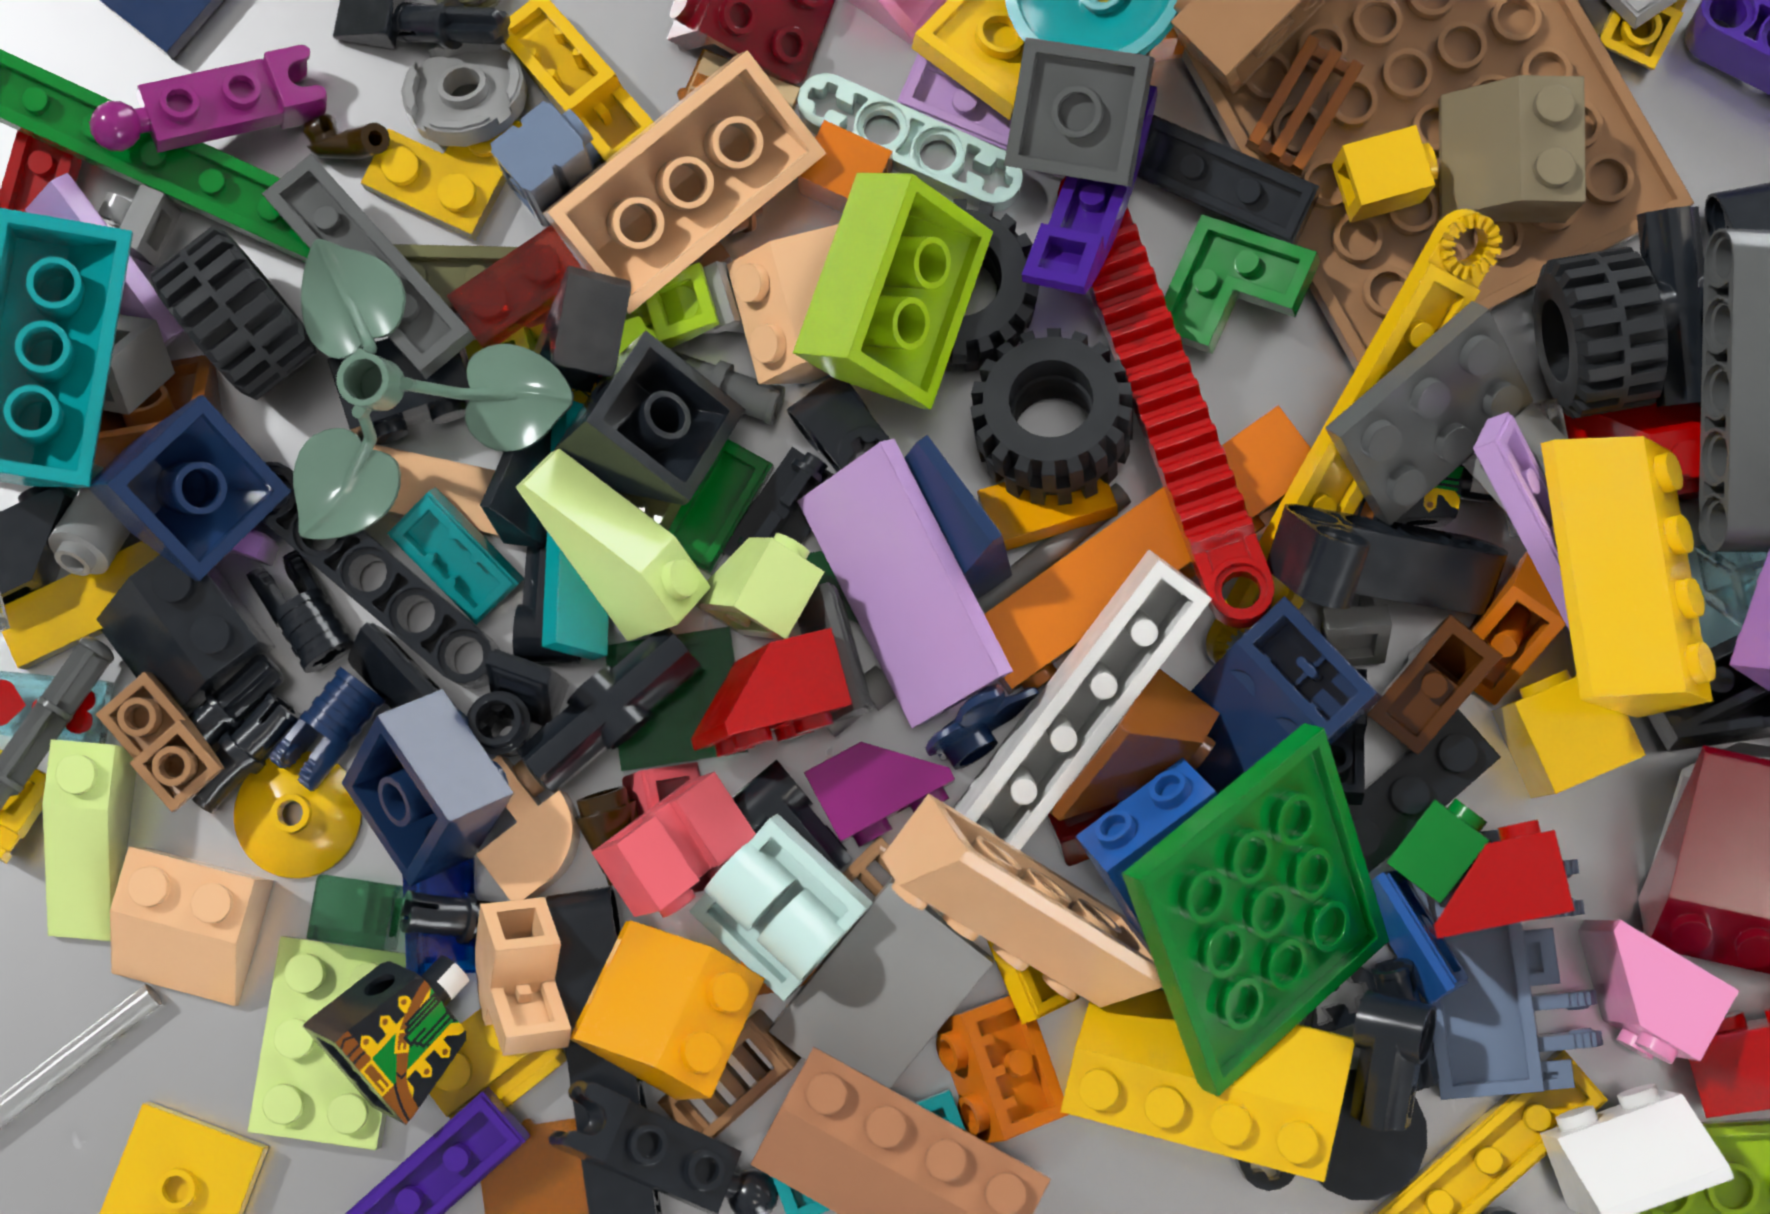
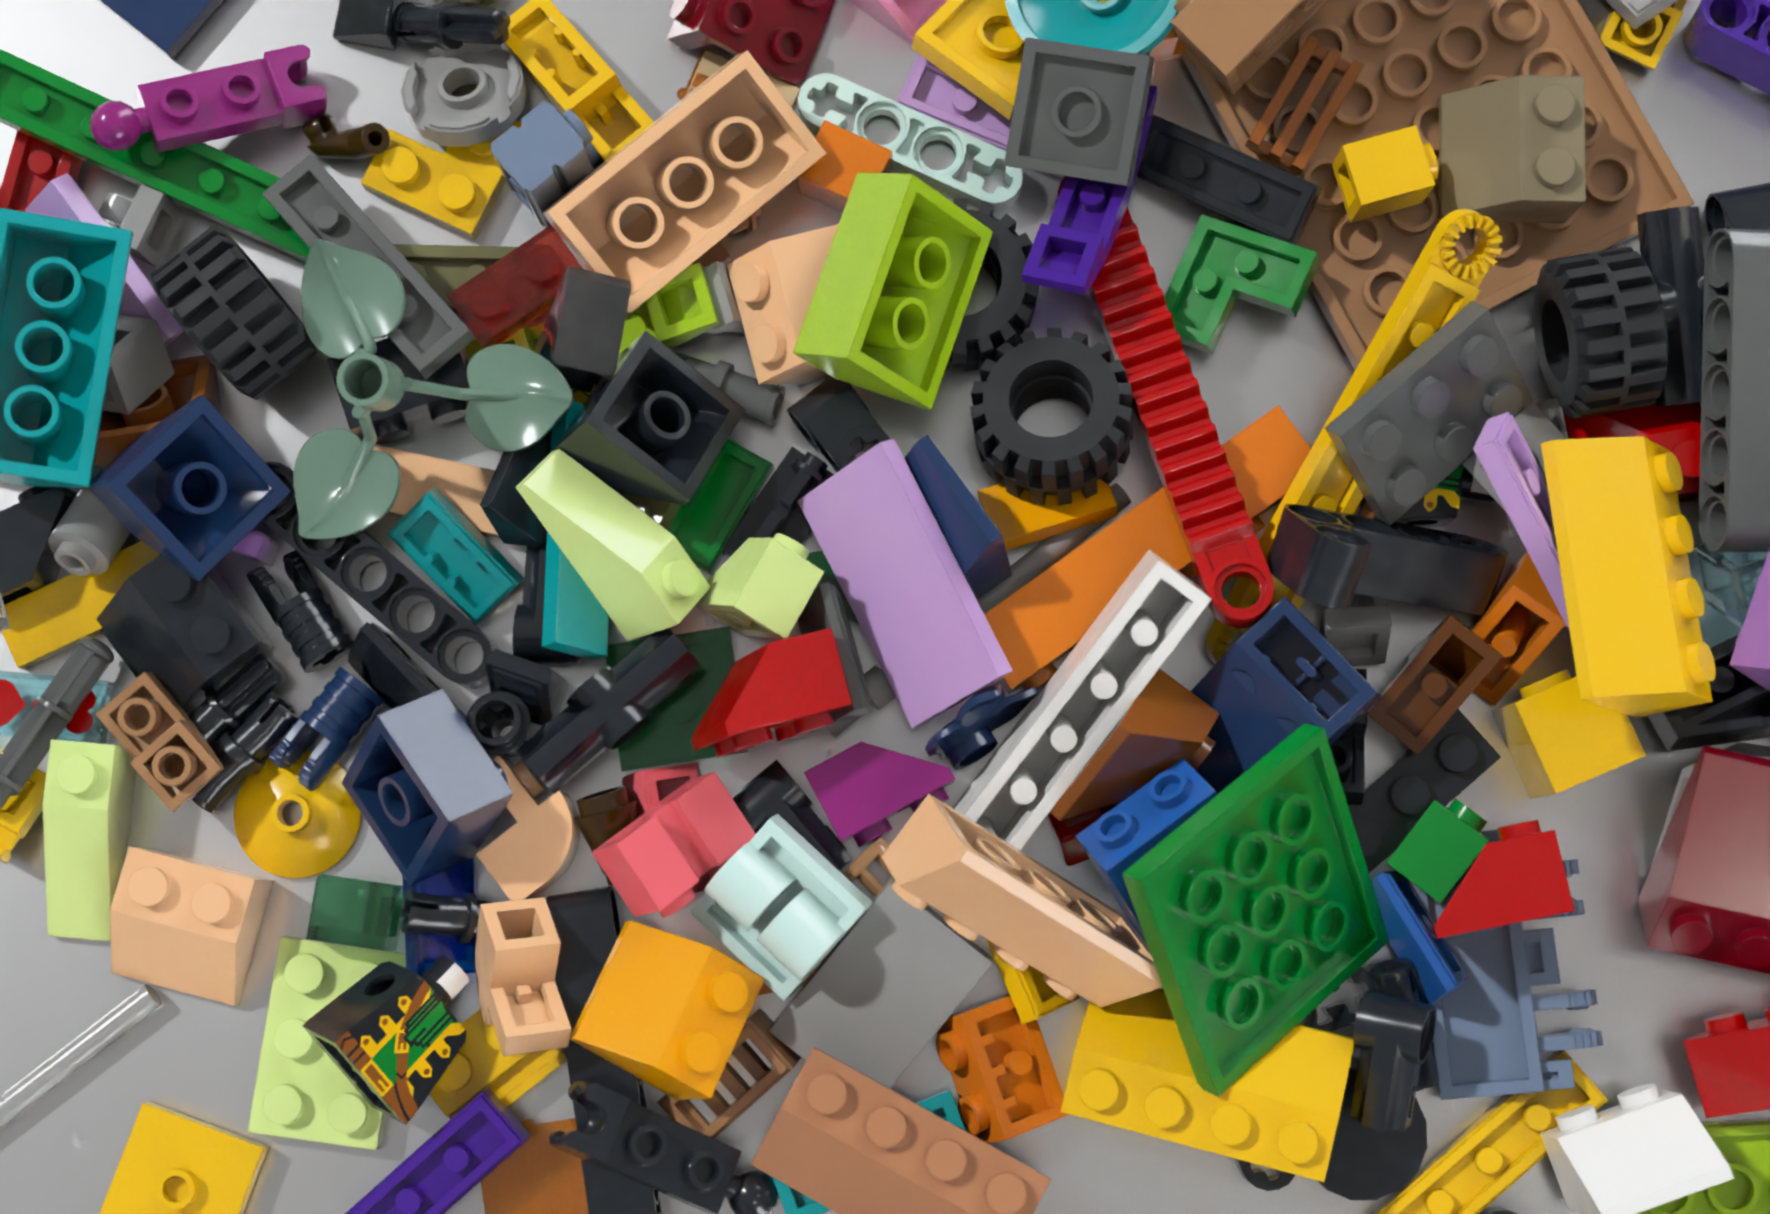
(1652, 993): bright pink slope -> none

